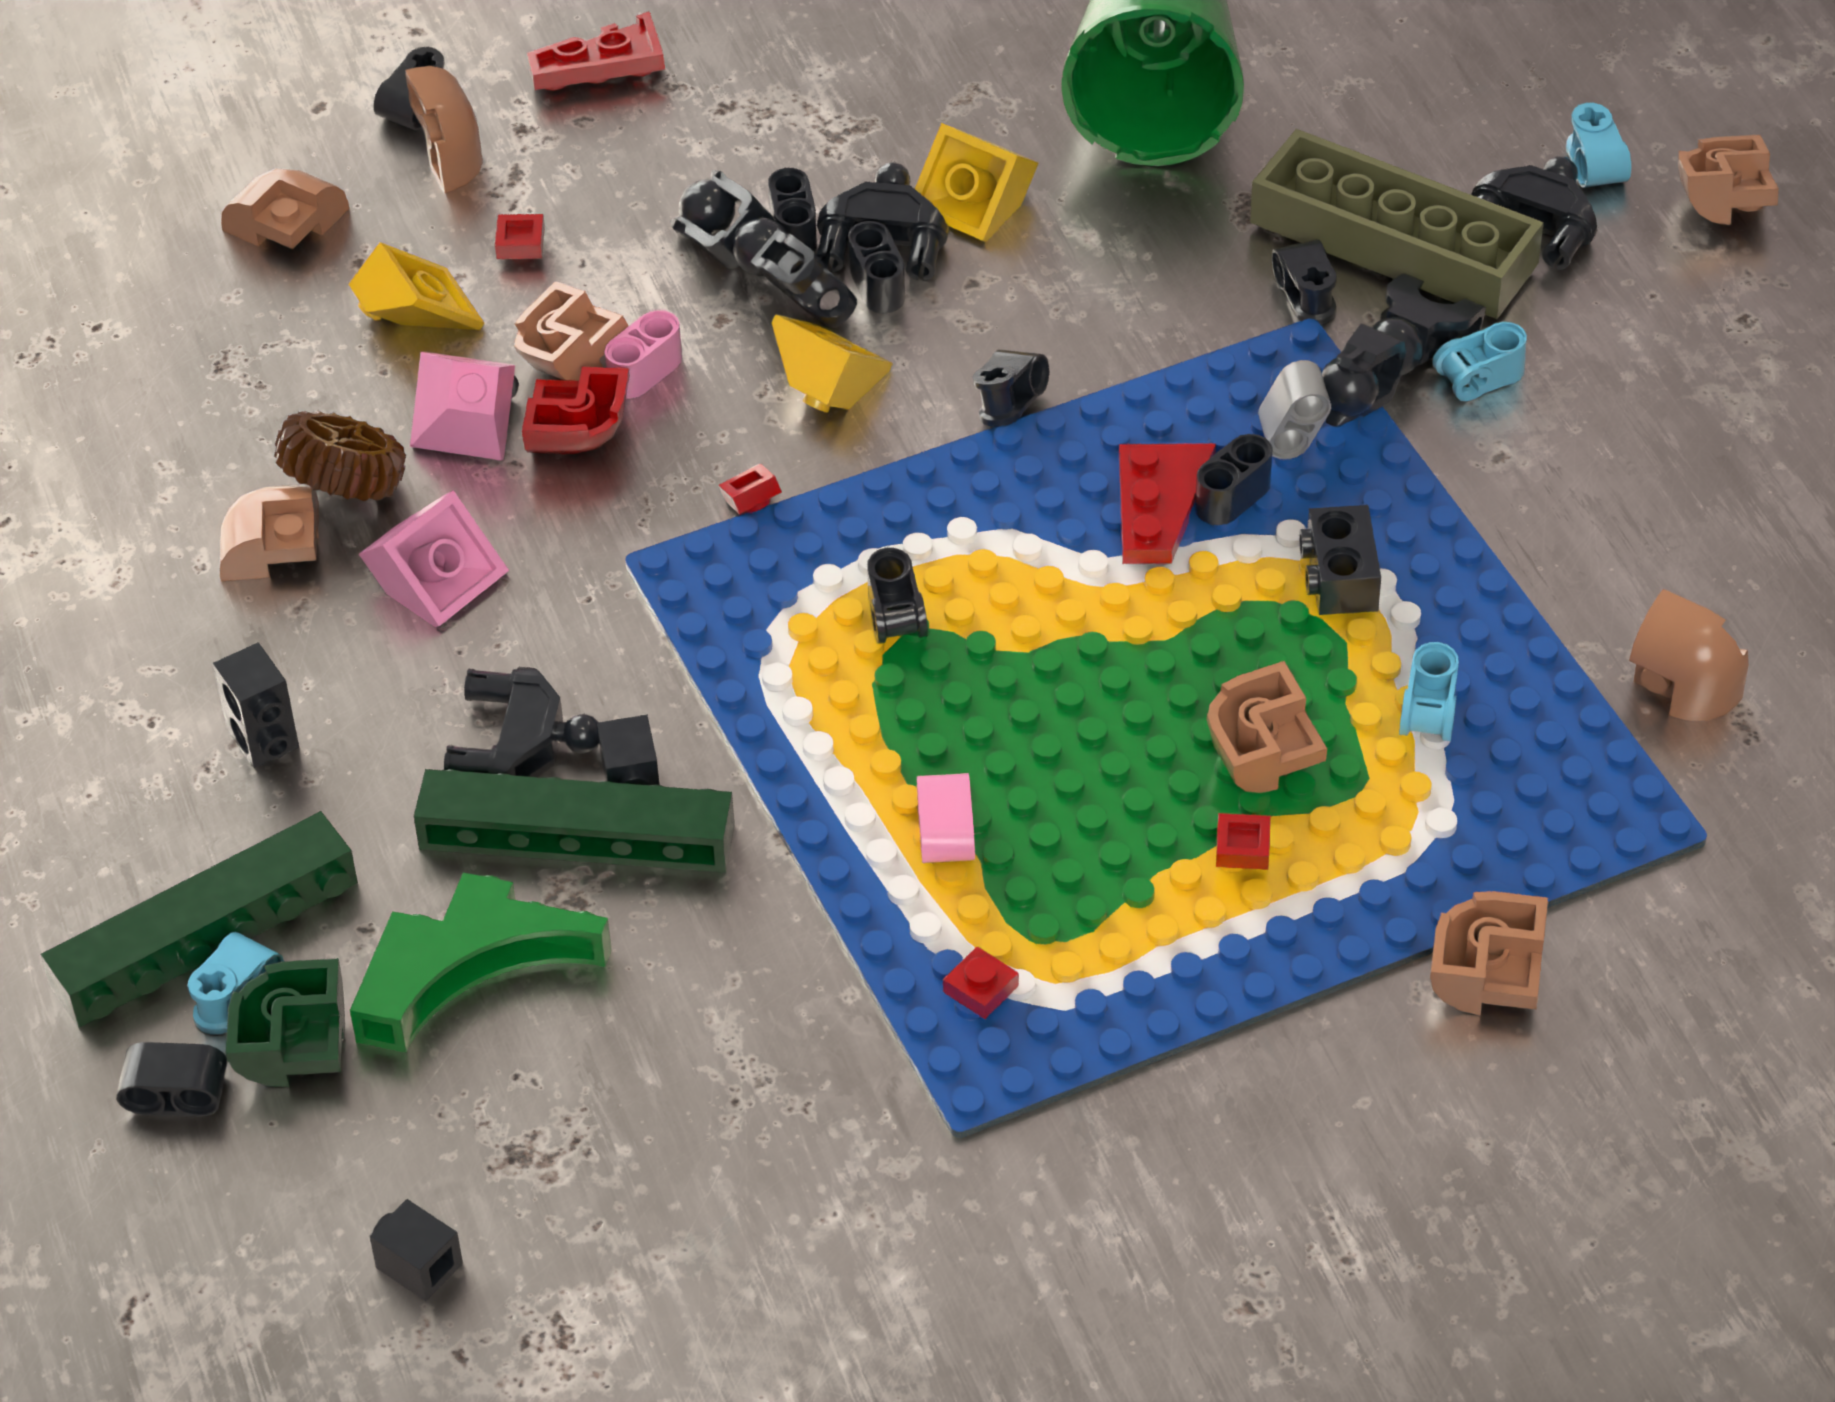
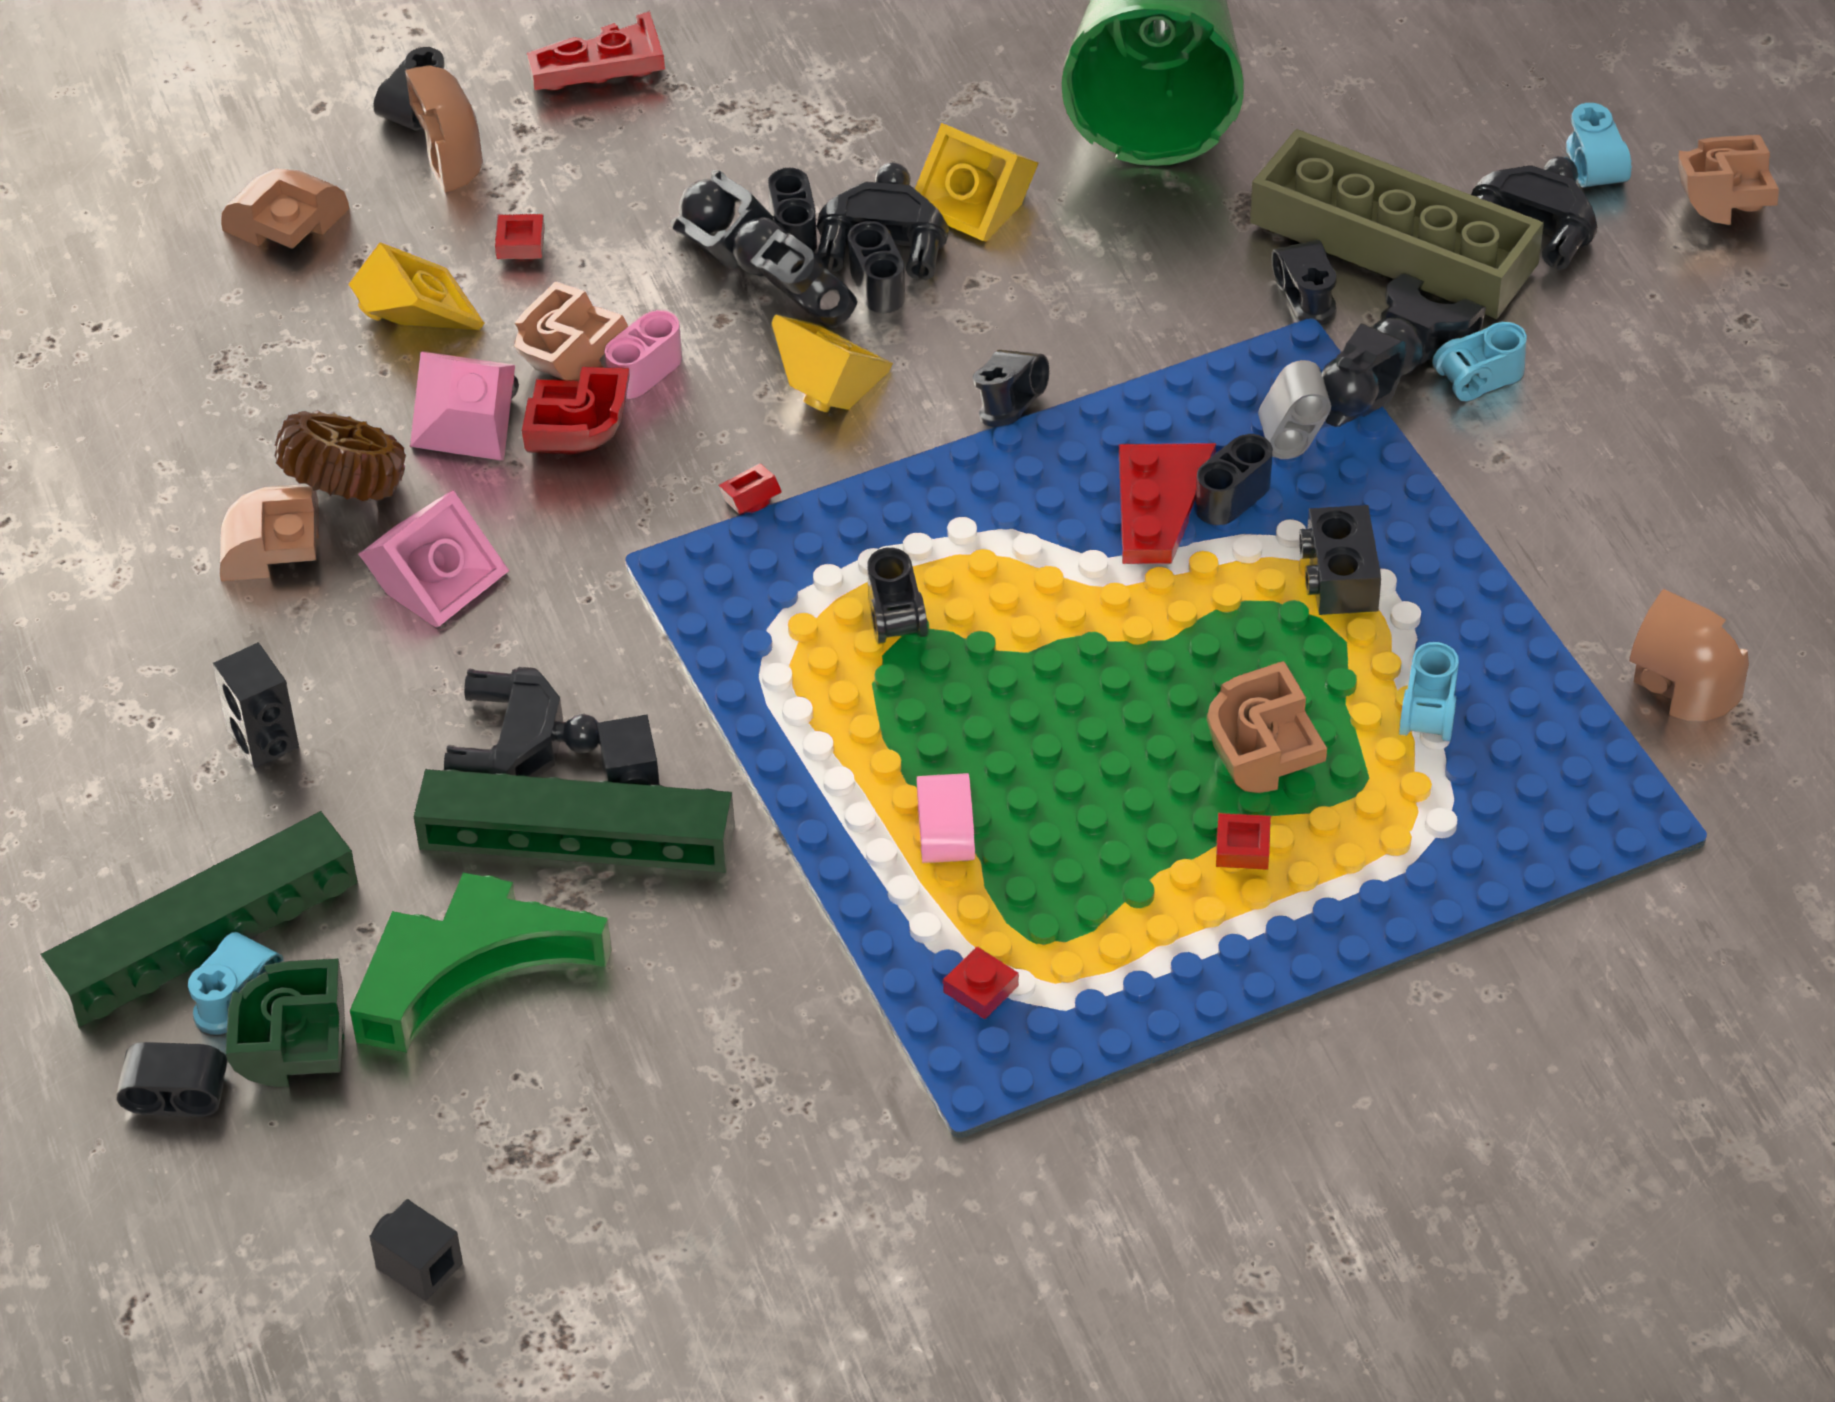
(1490, 951): nougat brick -> none

